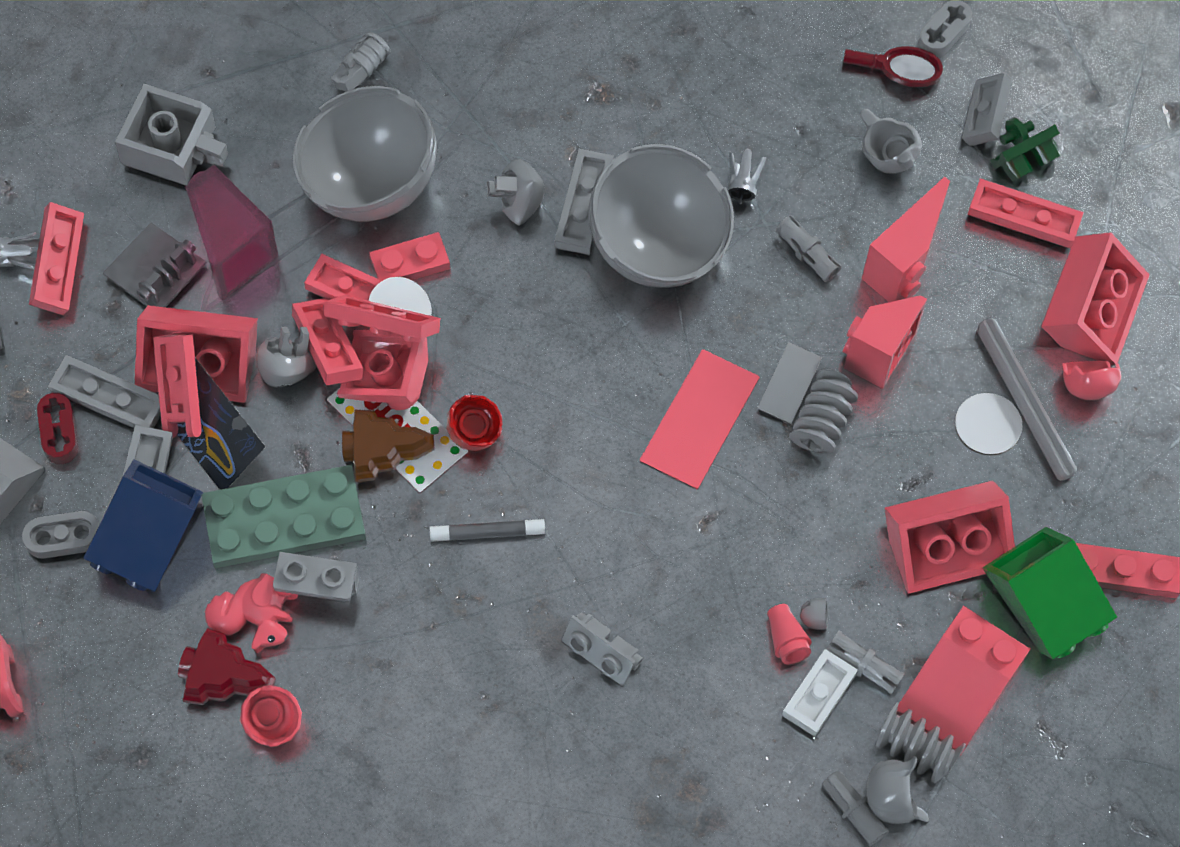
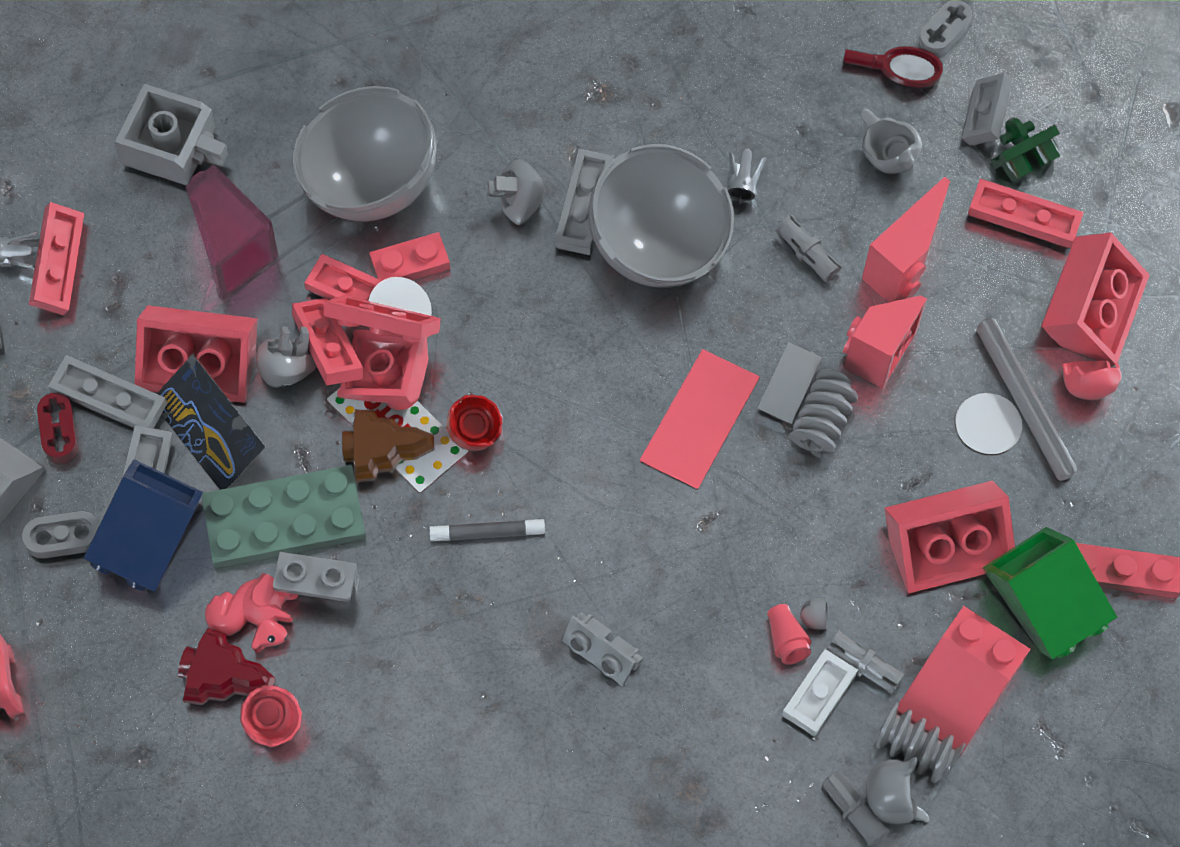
(155, 267): flat silver hinge -> none
(177, 383): coral hinge -> none
(360, 62): light grey hinge -> none

